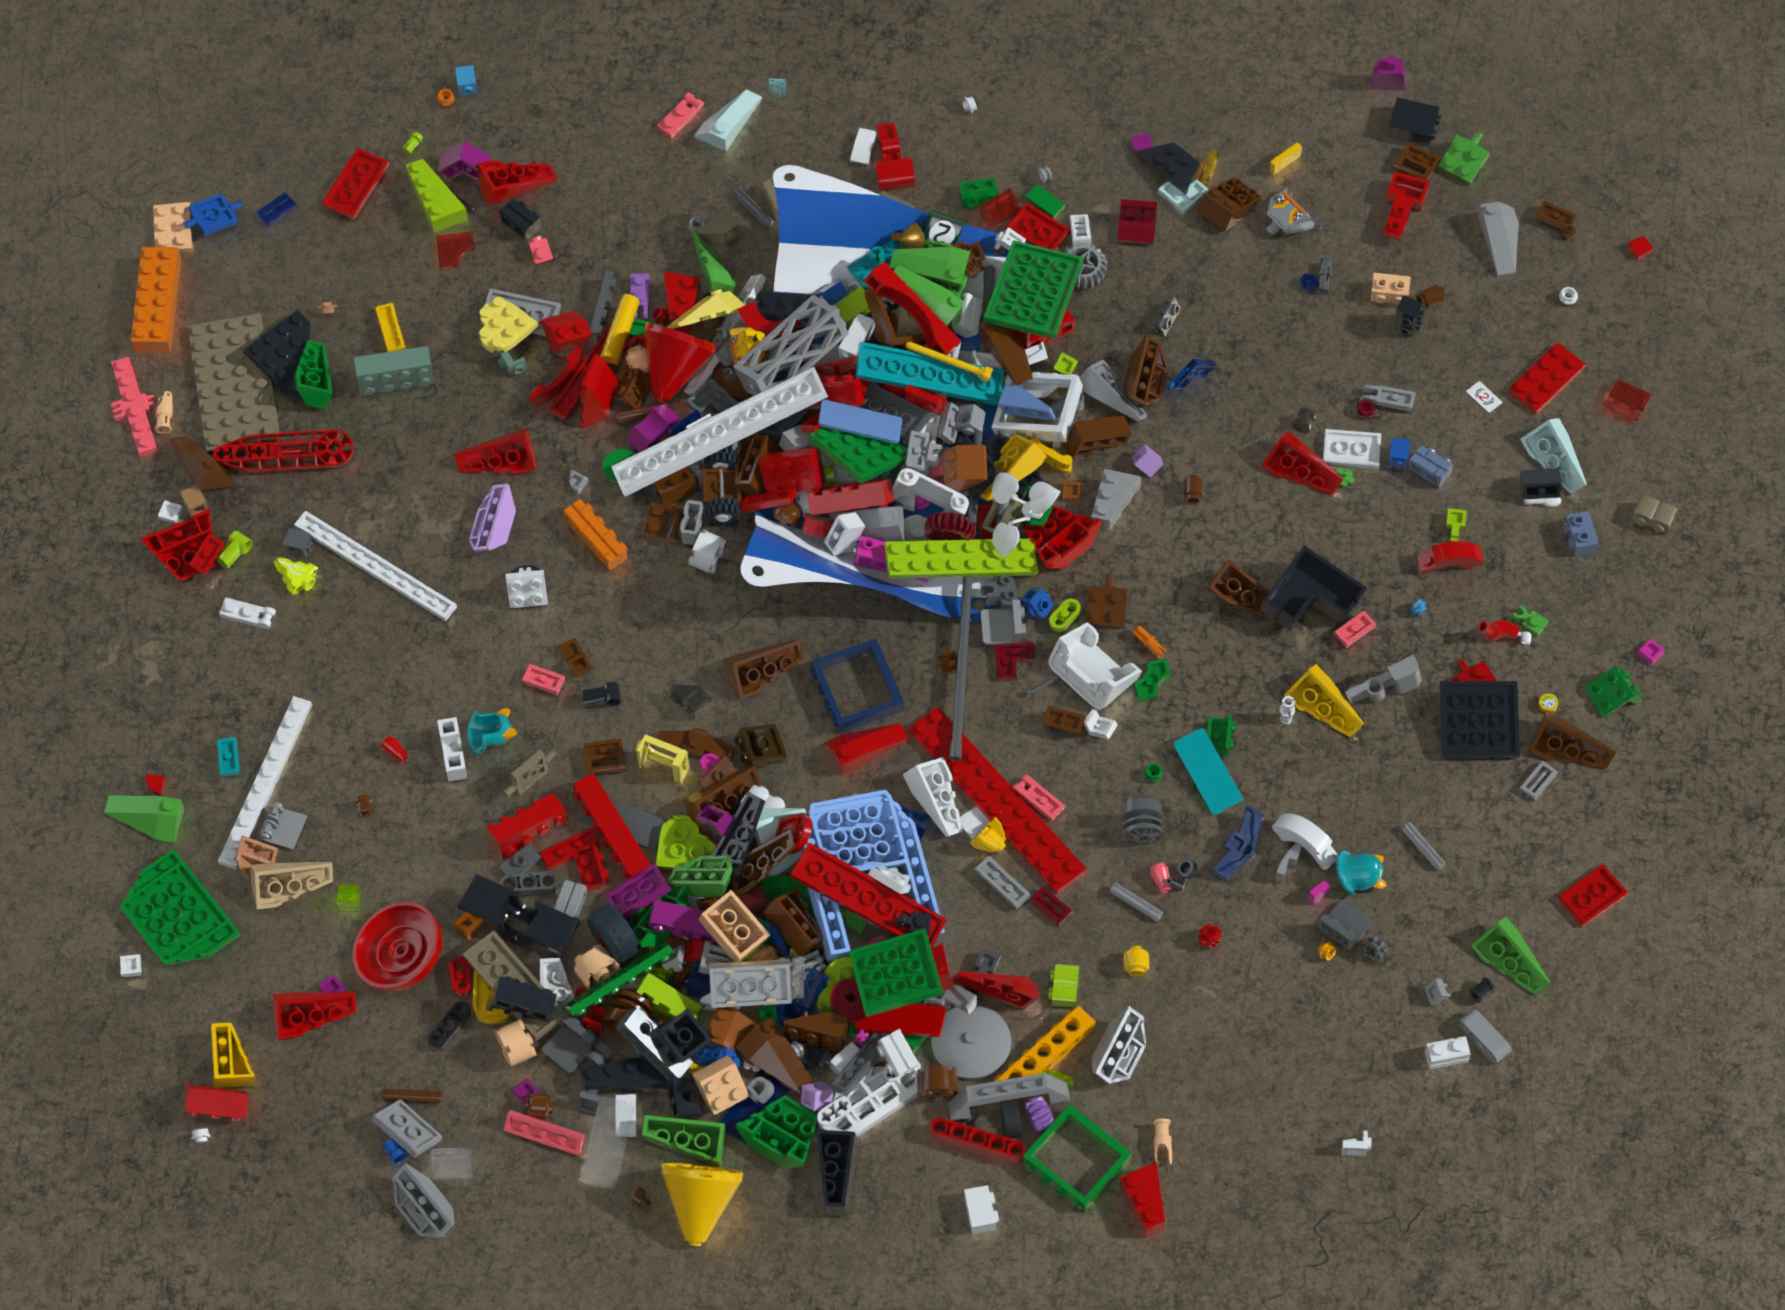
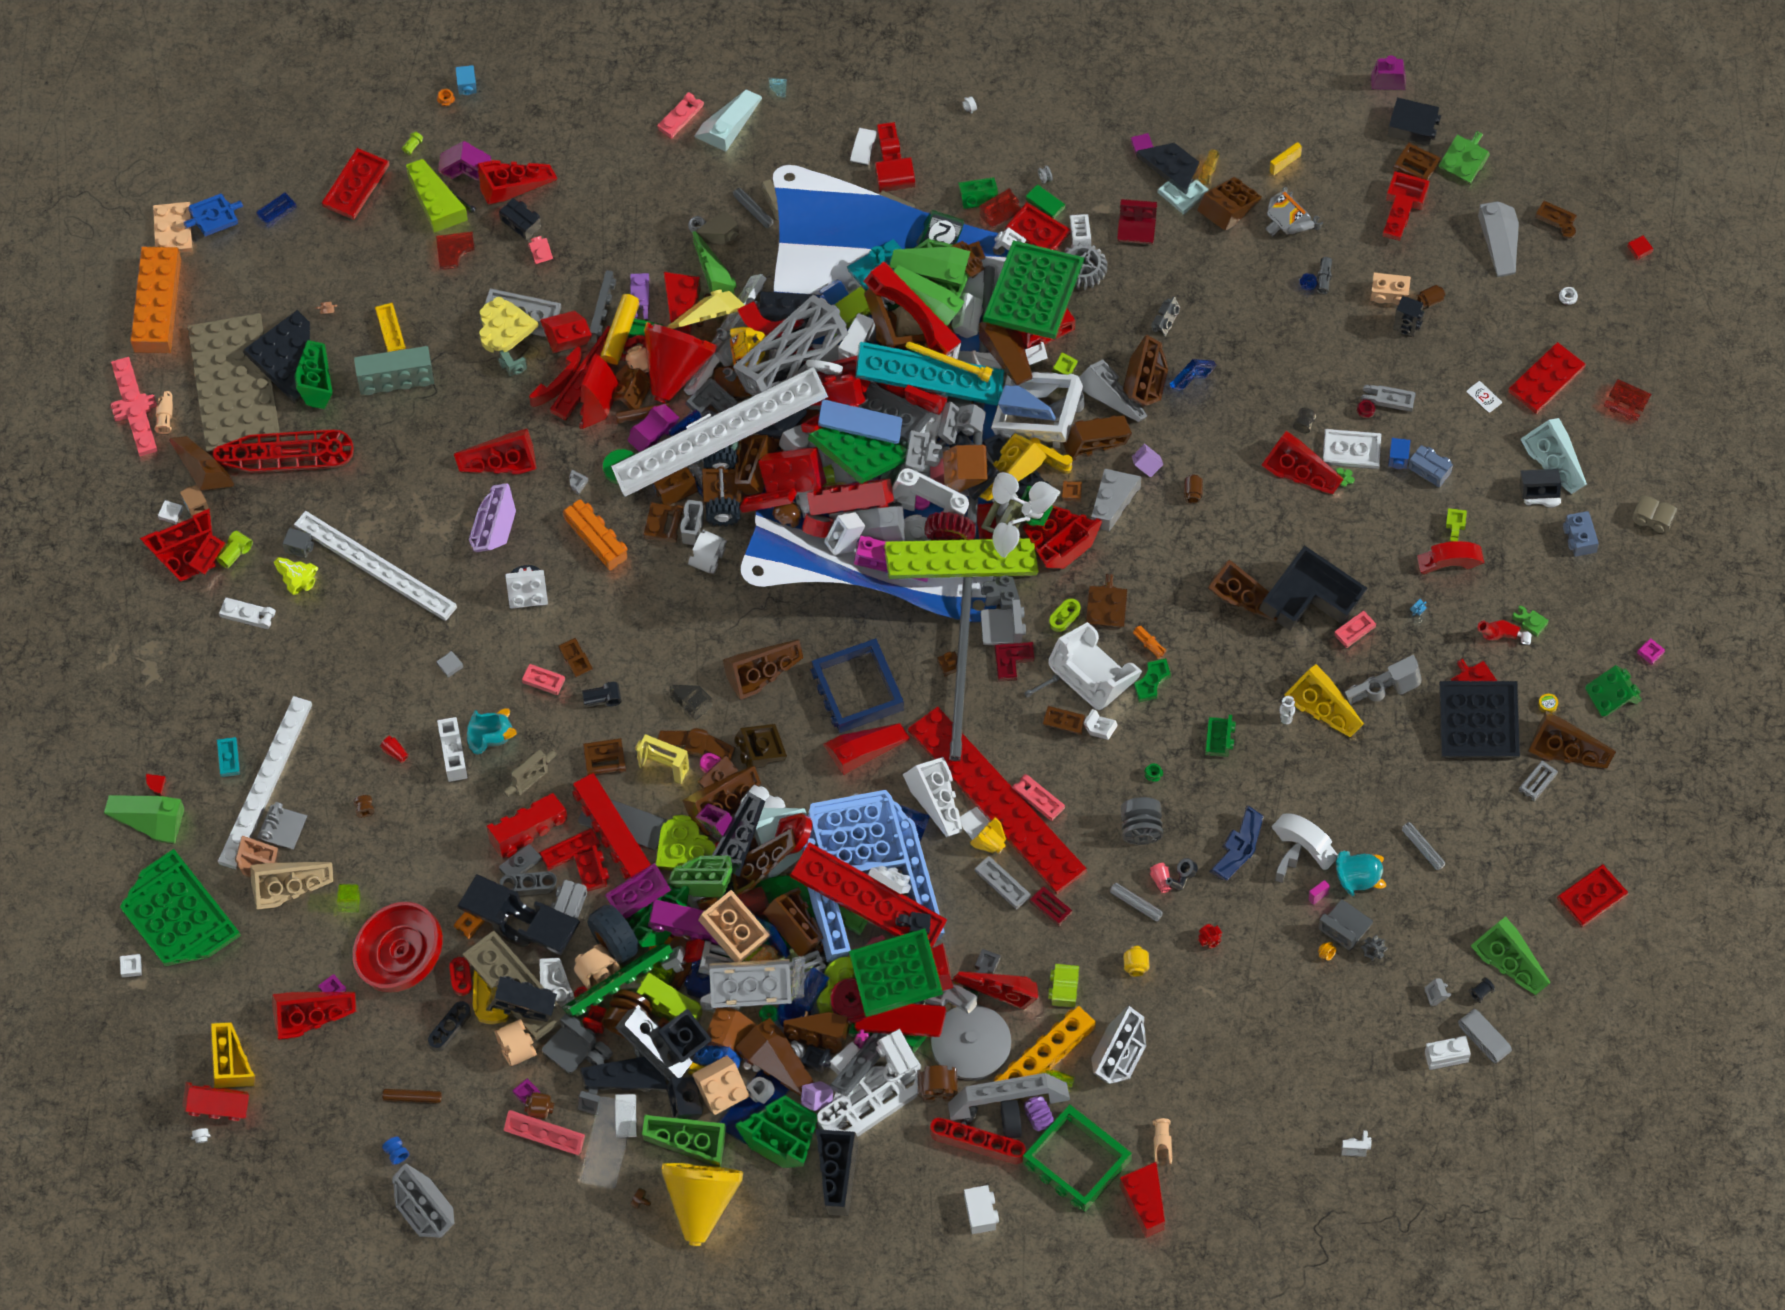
(407, 1128): light grey tile -> none
(449, 664): none -> light grey tile
(451, 1163): clear panel -> none
(661, 315): red plate -> none
(825, 367): none -> white tile
(910, 238): pearl gold piece -> none
(1036, 602): blue brick -> none
(1208, 771): teal piece -> none

